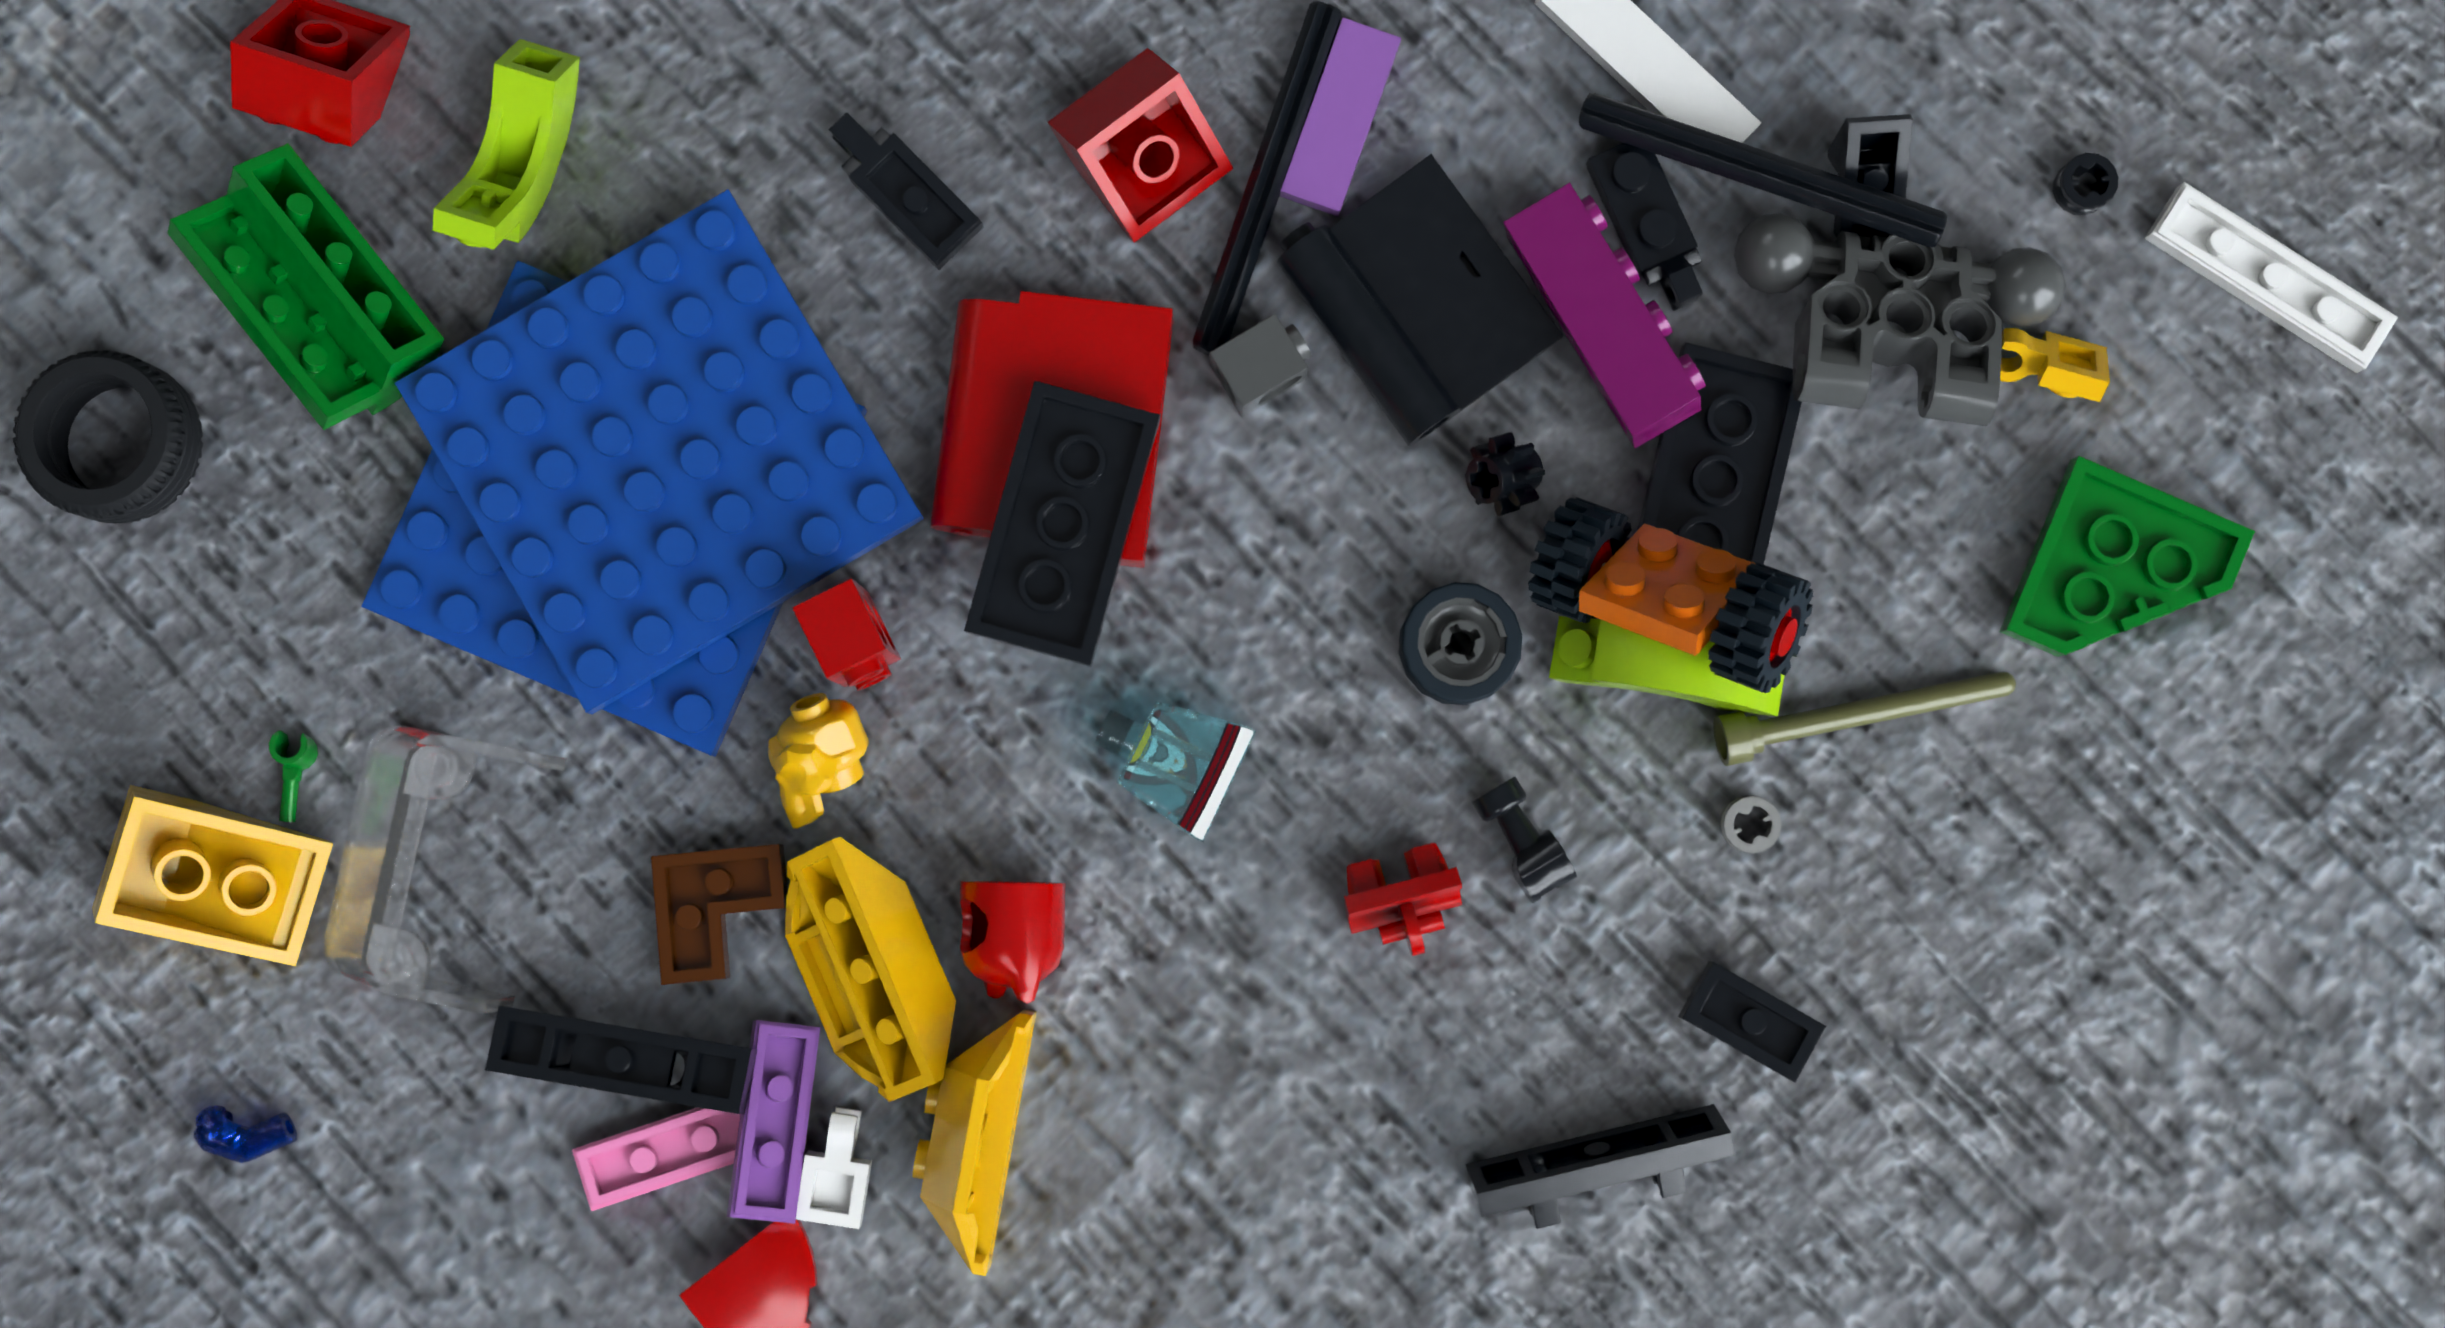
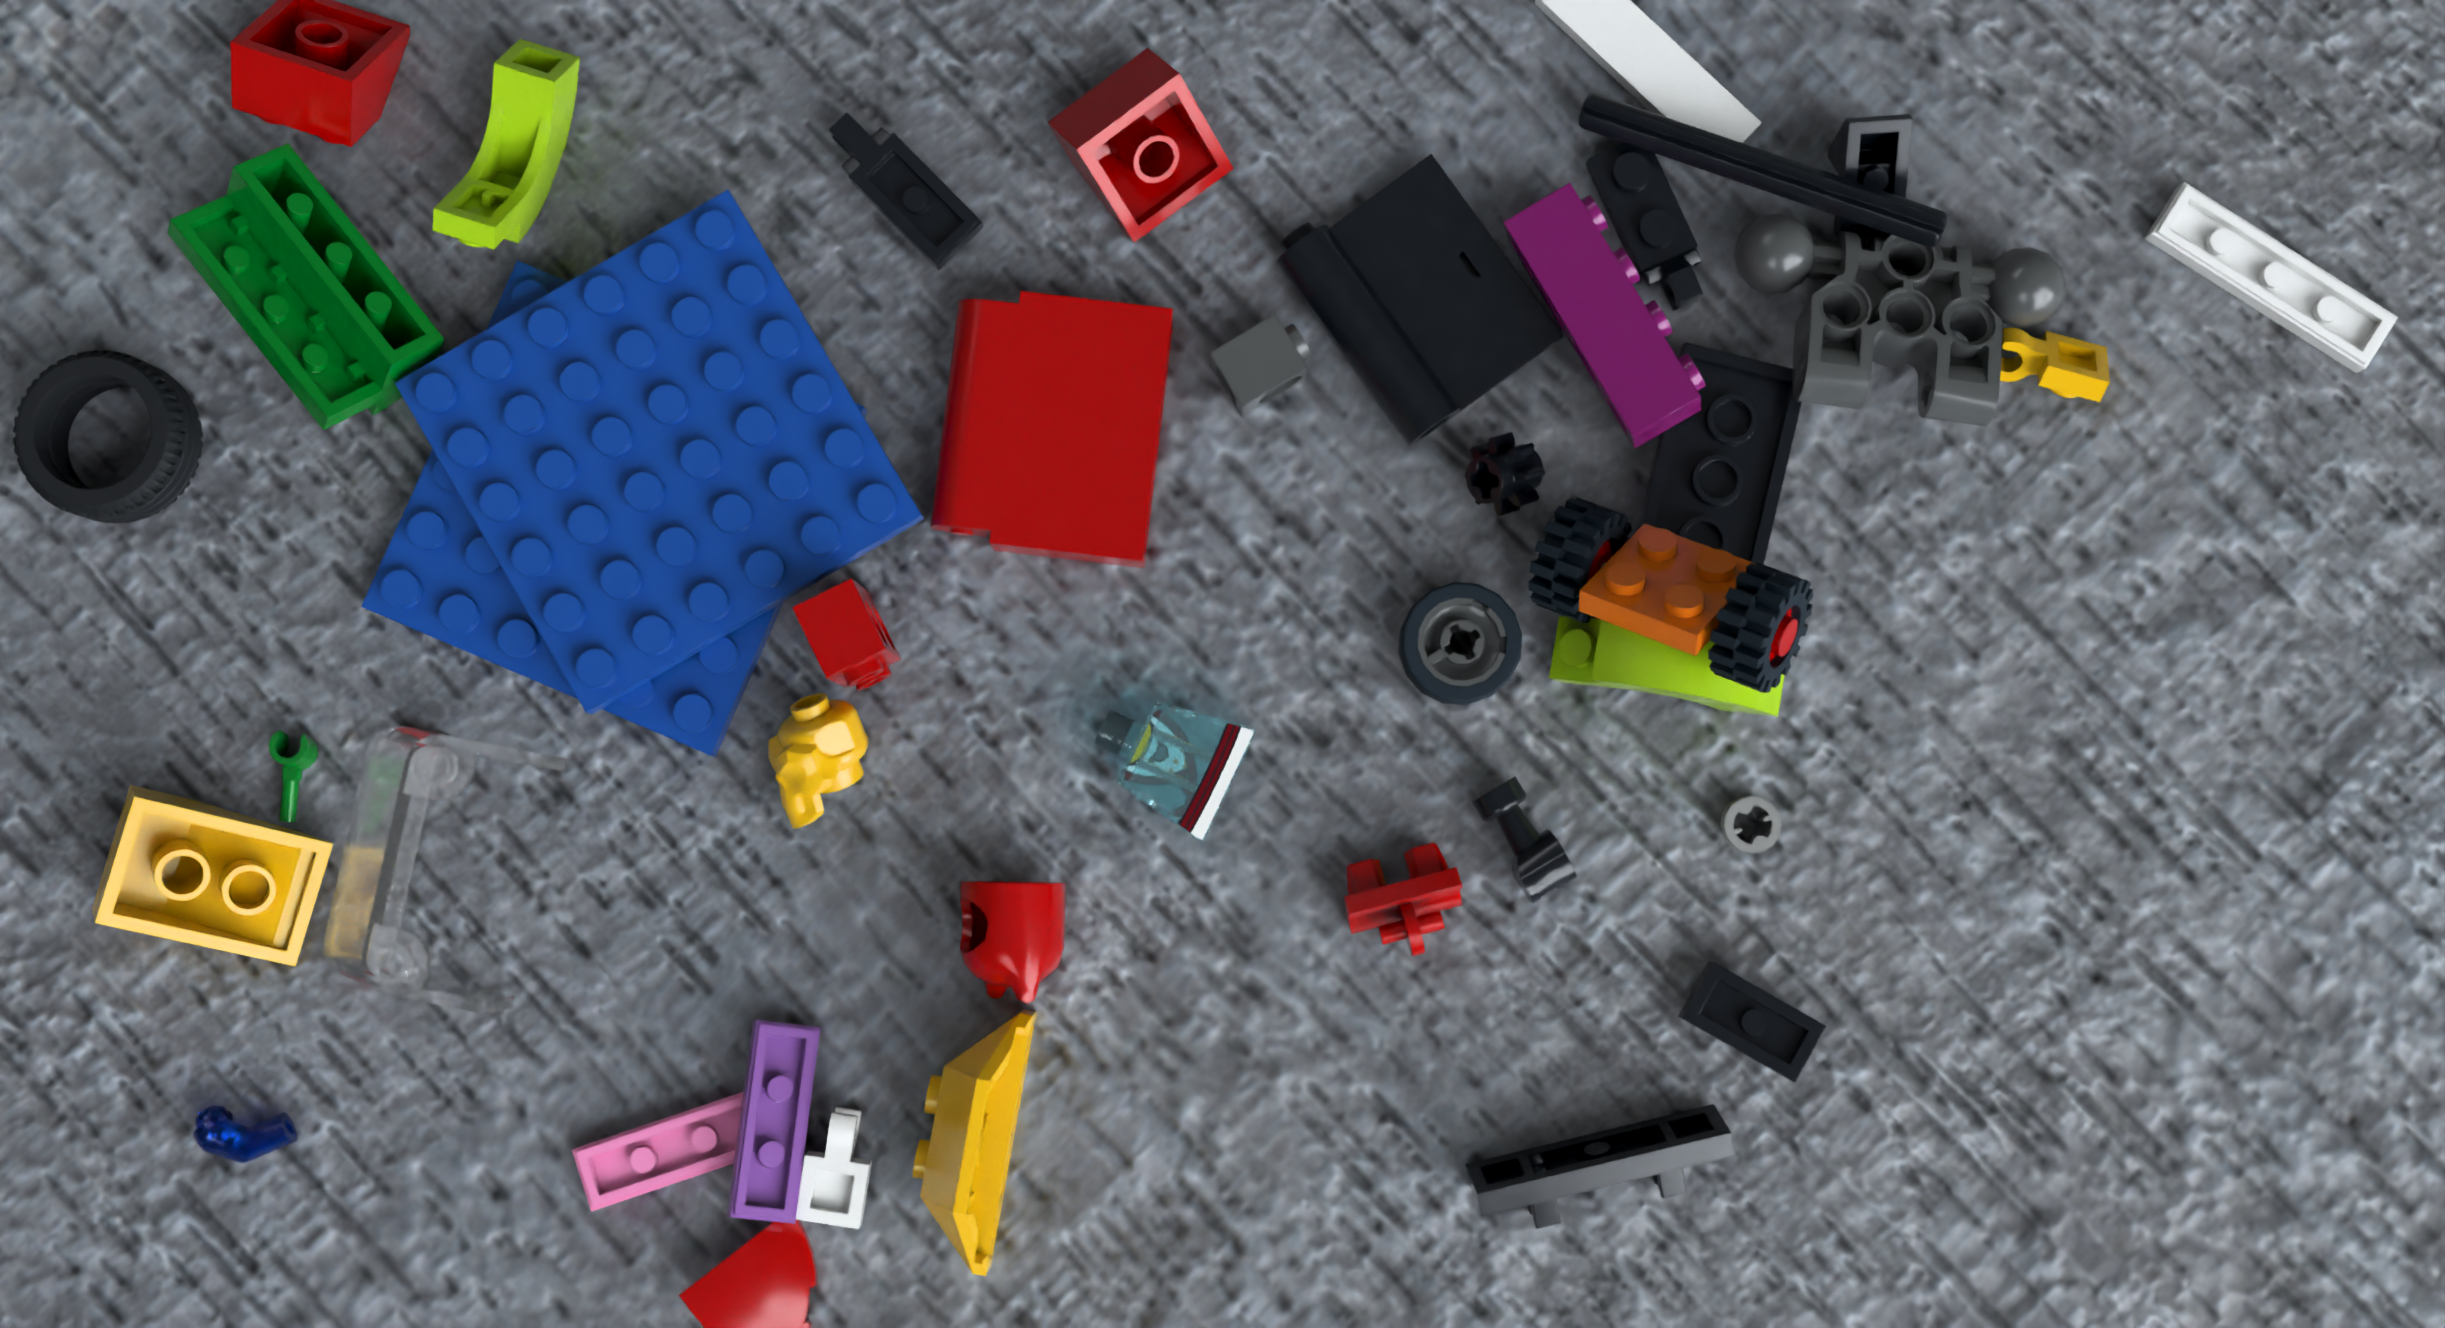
(620, 1059): black hinge -> none
(697, 892): reddish brown plate -> none
(869, 968): yellow wedge -> none
(1062, 523): black plate -> none
(1267, 177): black axle -> none
(1340, 117): medium lavender tile -> none
(1743, 736): olive piece -> none
(2106, 184): black bush -> none
(2118, 560): green plate -> none

